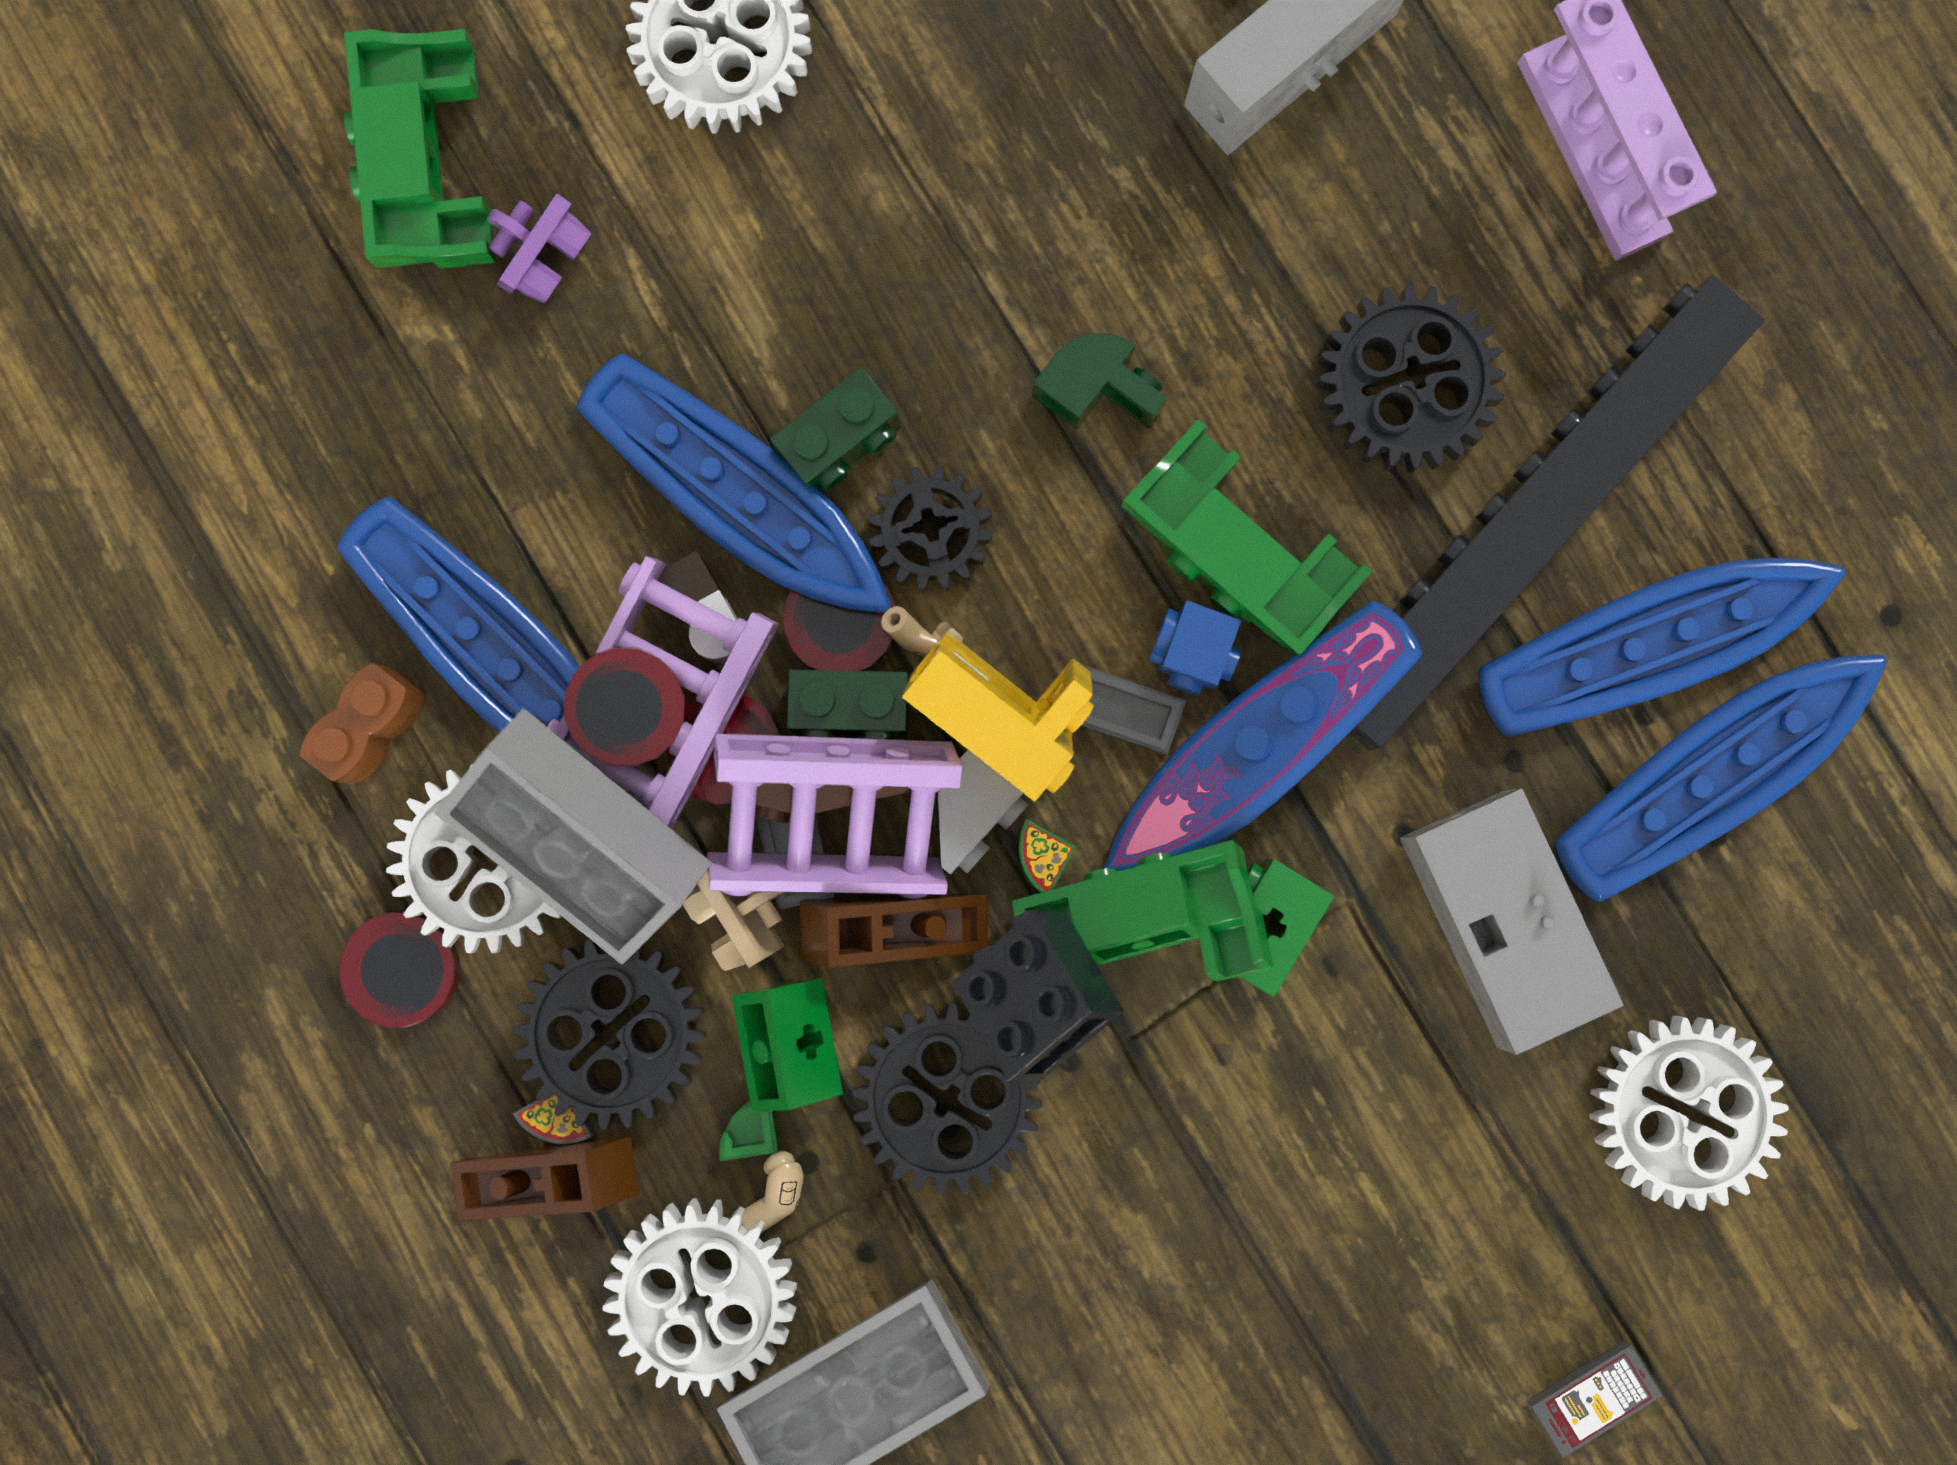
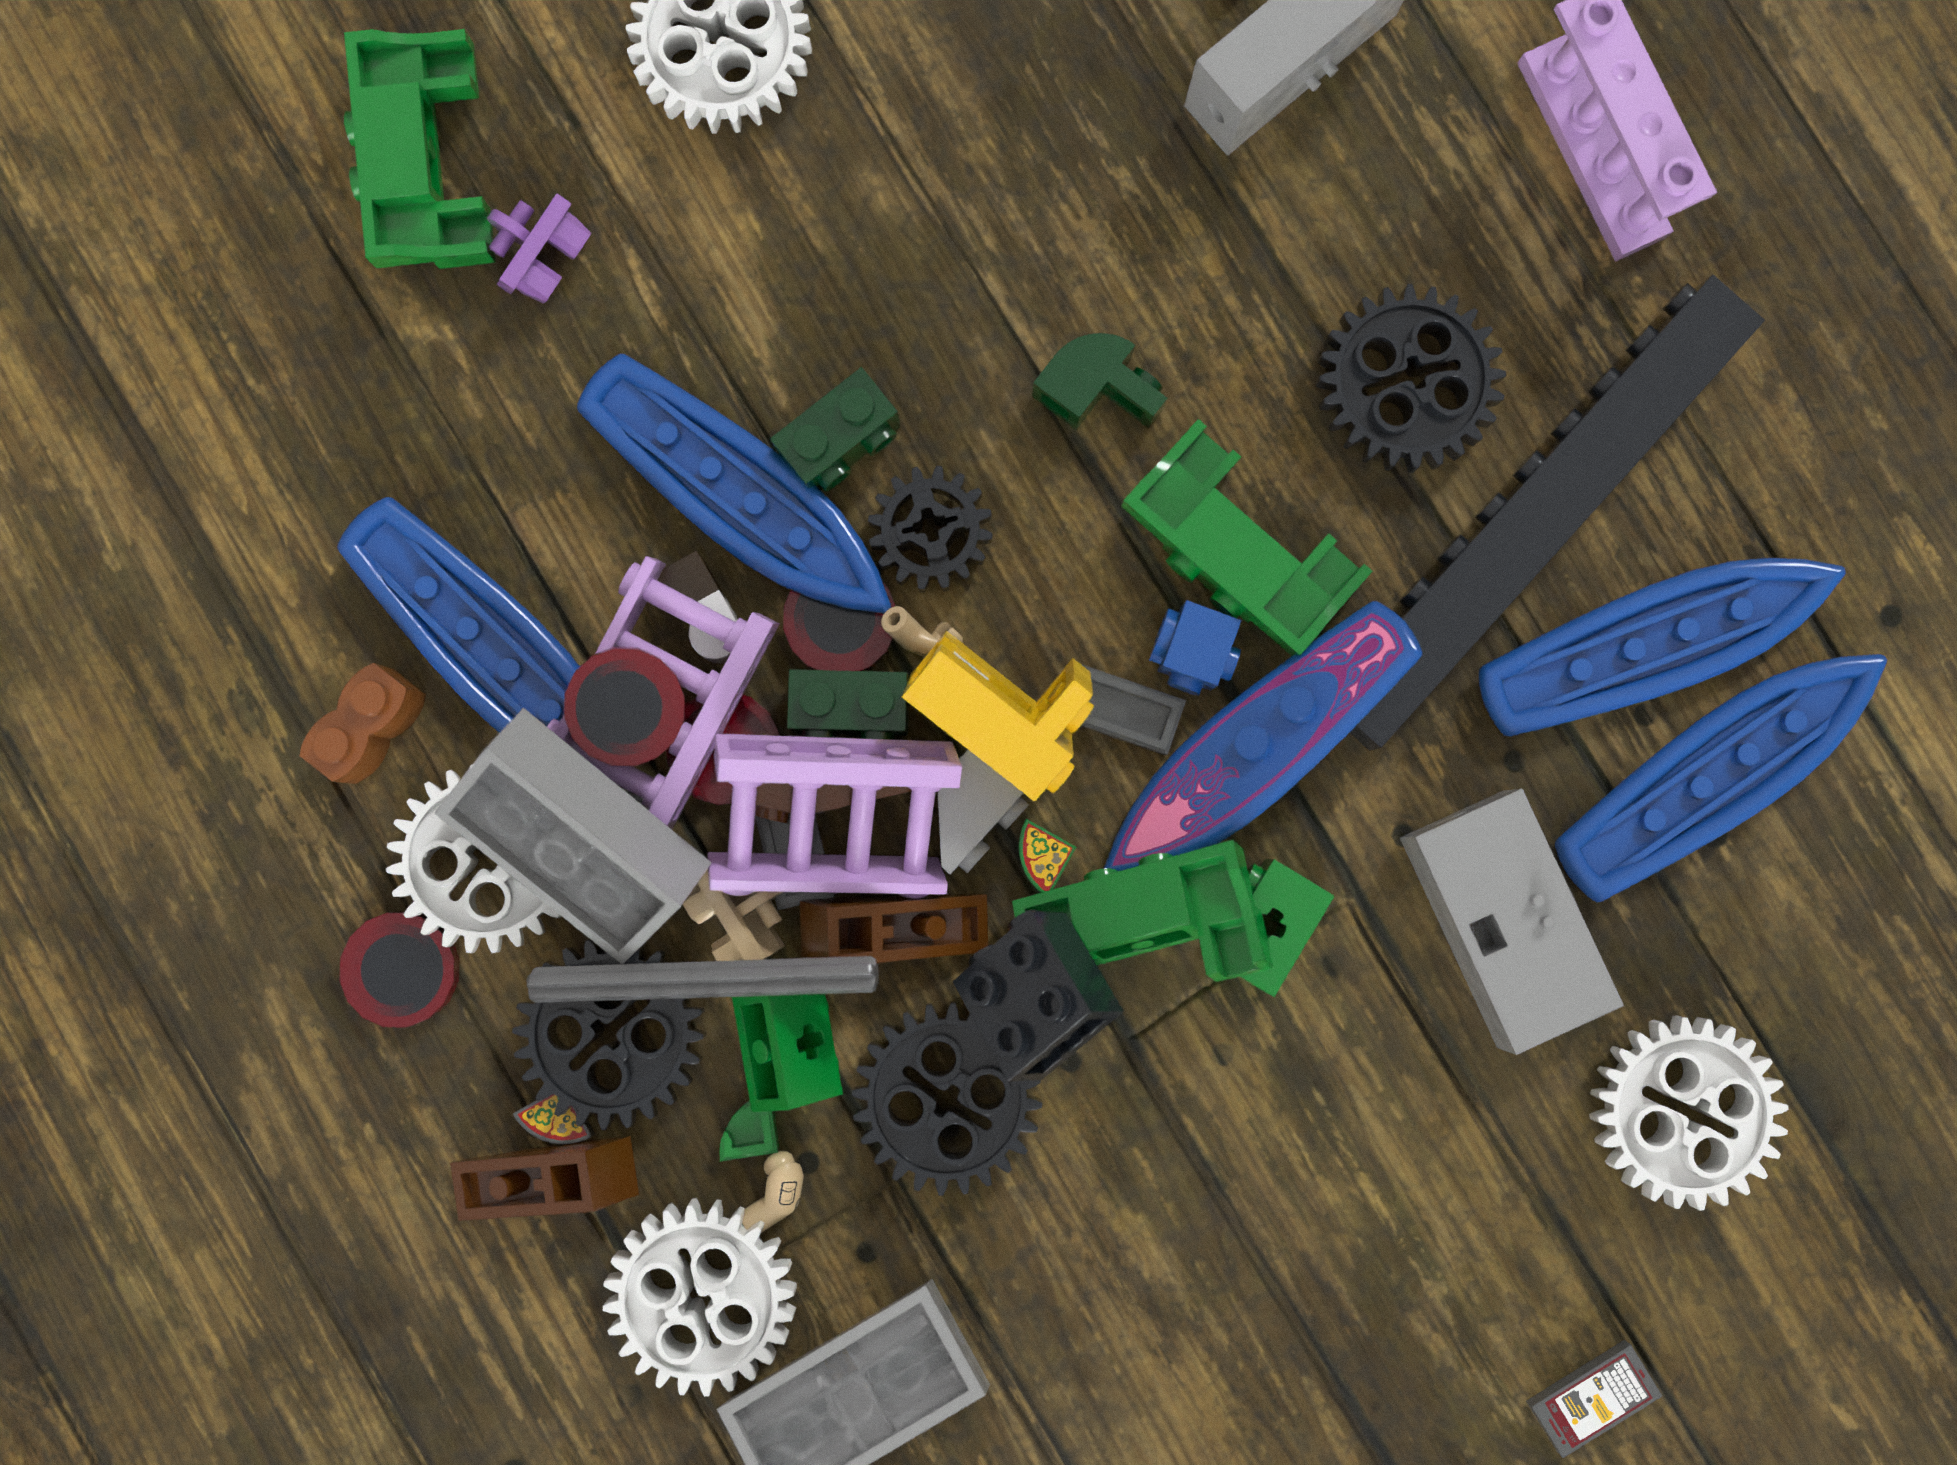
(703, 979): none -> flat silver axle

